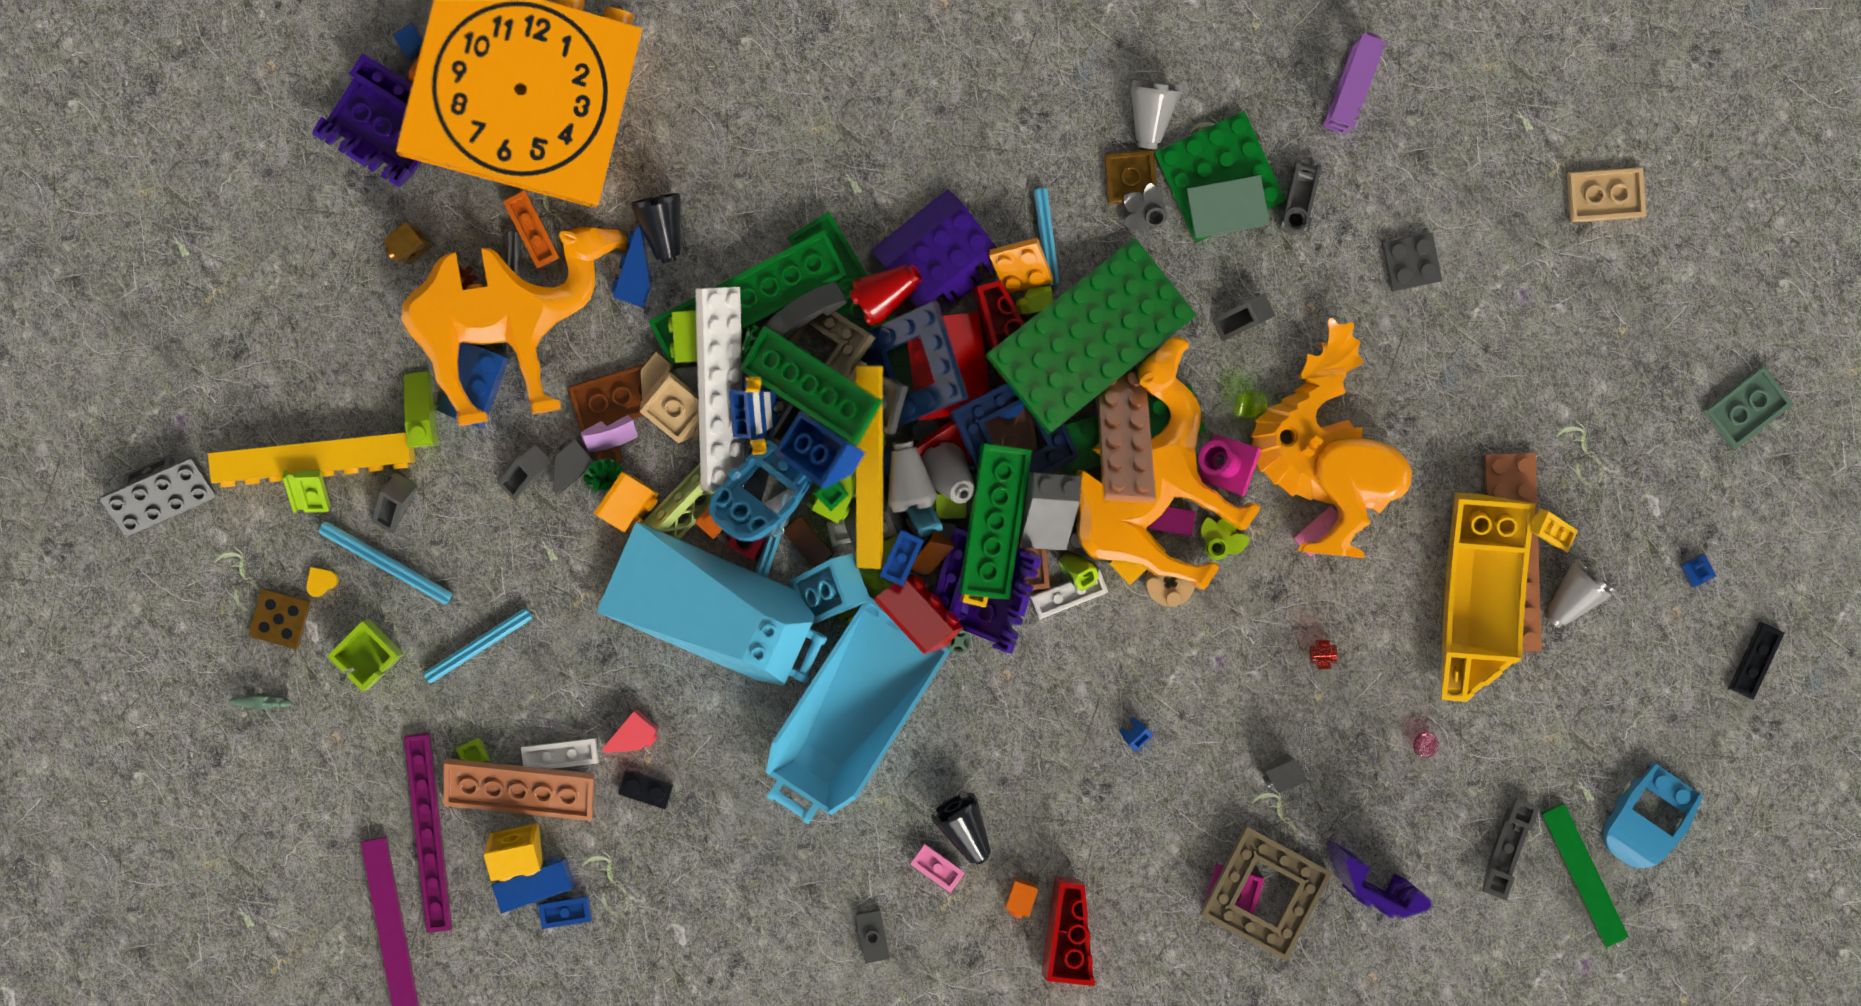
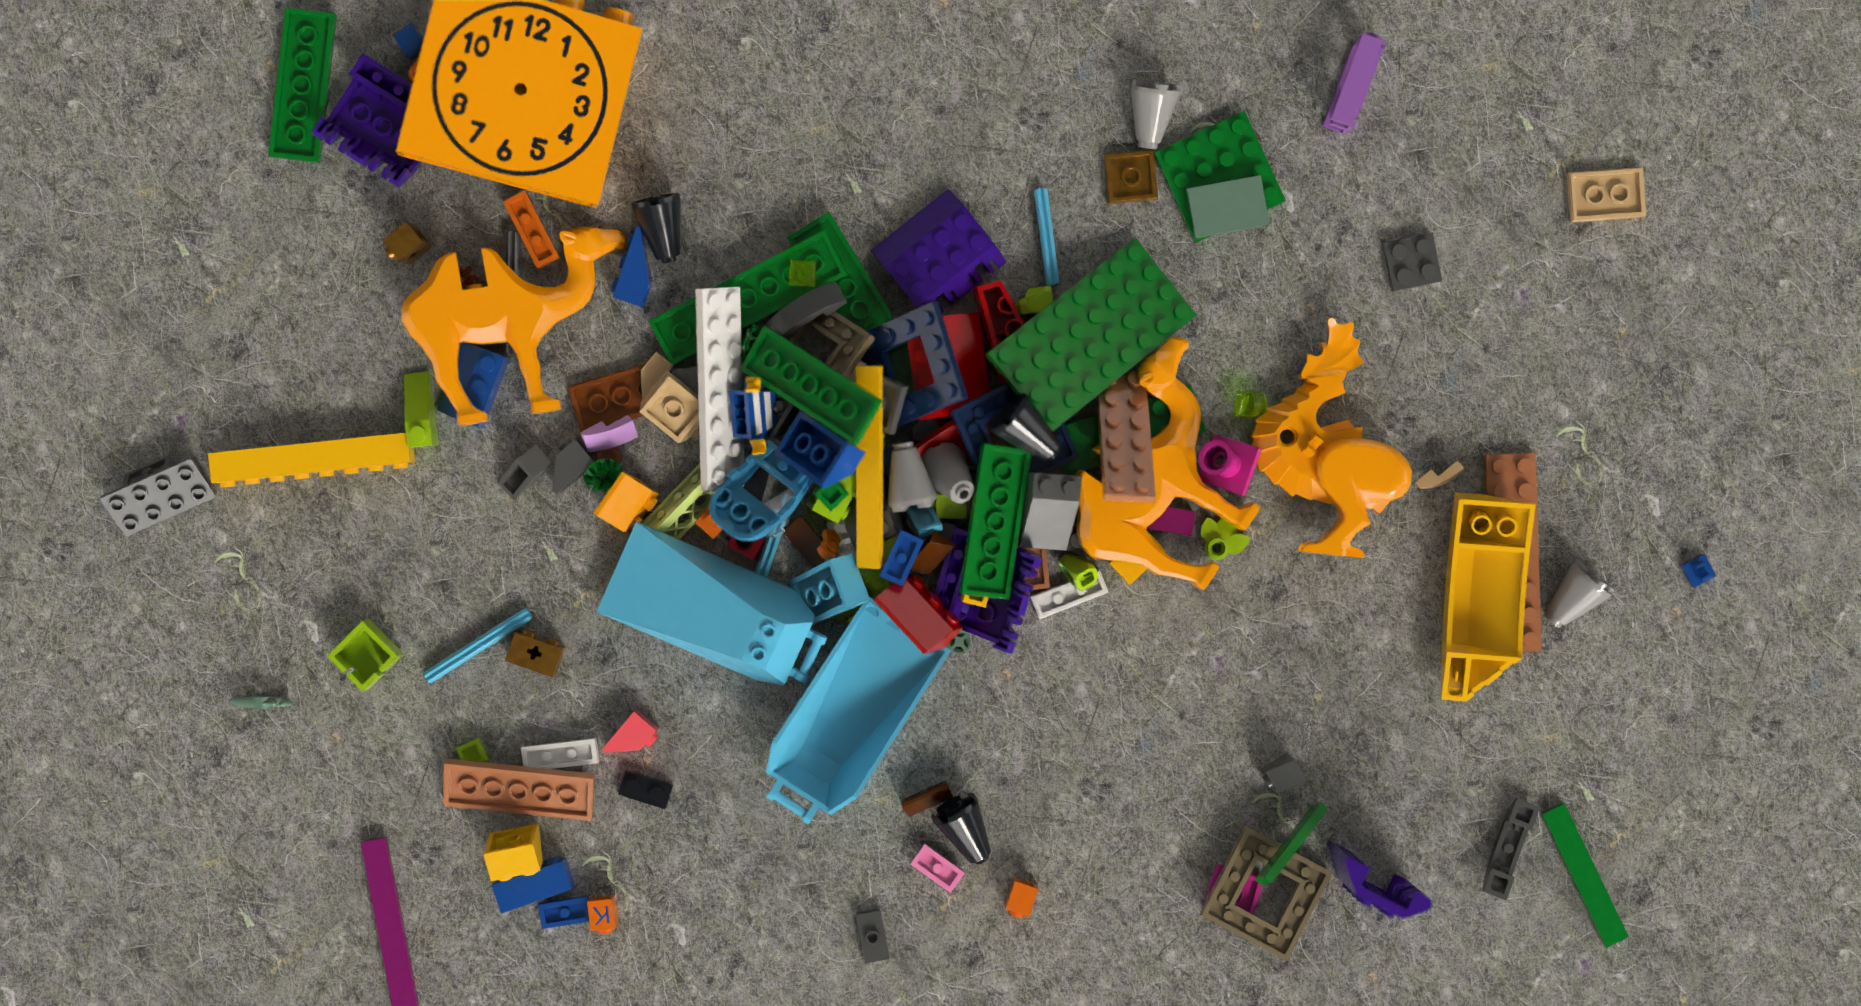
(279, 618): pearl gold tile -> none
(302, 84): none -> green plate
(306, 491): lime plate -> none
(320, 581): yellow tile -> none
(385, 562): medium azure axle -> none
(394, 502): dark grey slope -> none
(428, 832): magenta tile -> none
(521, 653): none -> pearl gold brick
(602, 913): none -> orange brick
(684, 332): lime brick -> none
(802, 273): none -> clear neon green tile
(829, 544): none -> orange piece
(885, 291): red cone -> none
(926, 798): none -> reddish brown slope
(1021, 265): light orange plate -> none
(1026, 428): none -> black cone
(1068, 937): red wedge -> none
(1137, 736): blue tile -> none
(1141, 205): dark grey plate -> none
(1168, 597): tan plate -> none
(1244, 317): dark grey slope -> none
(1291, 844): none -> green tile
(1300, 198): dark grey piece -> none
(1317, 527): bright pink plate -> none
(1323, 654): clear red gear -> none
(1425, 745): clear pink tile -> none
(1431, 480): none -> tan slope
(1553, 530): yellow plate -> none
(1635, 837): dark azure slope -> none
(1747, 407): sand green tile -> none
(1756, 660): black tile -> none

